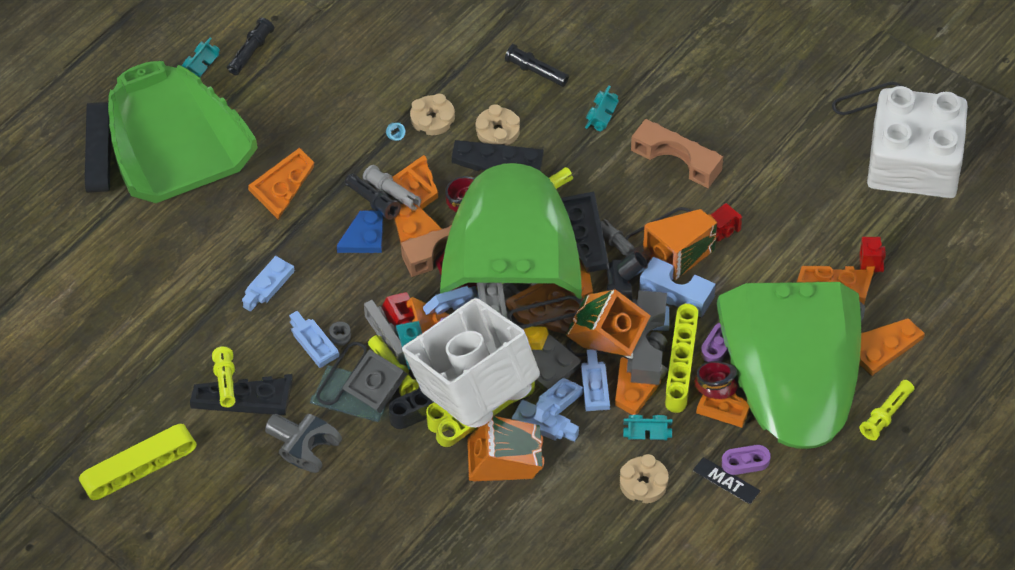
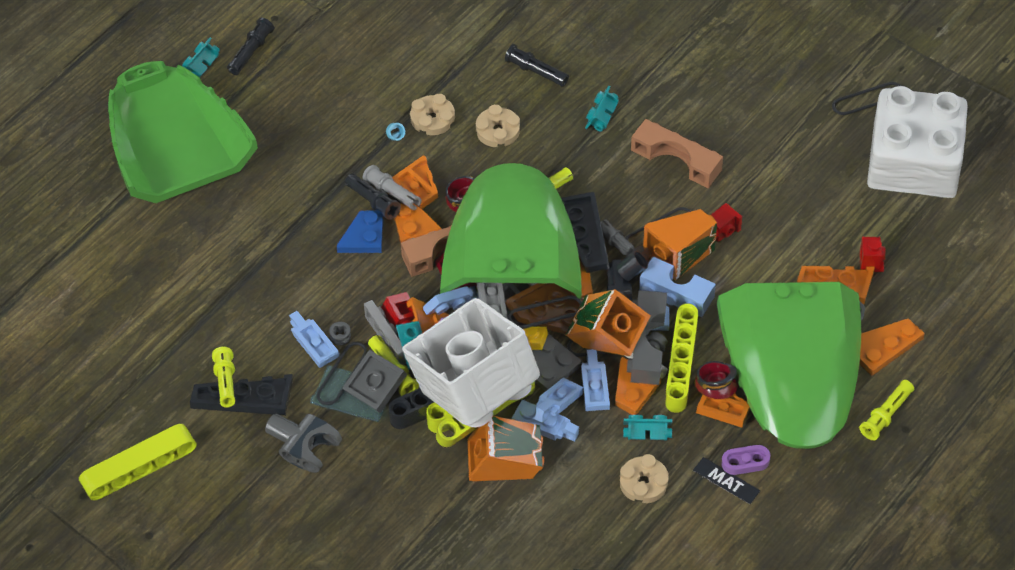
(97, 148): black beam -> none
(267, 283): light blue hinge -> none
(281, 183): orange wing -> none
(484, 155): black wing -> none
(714, 344): medium lavender plate -> none

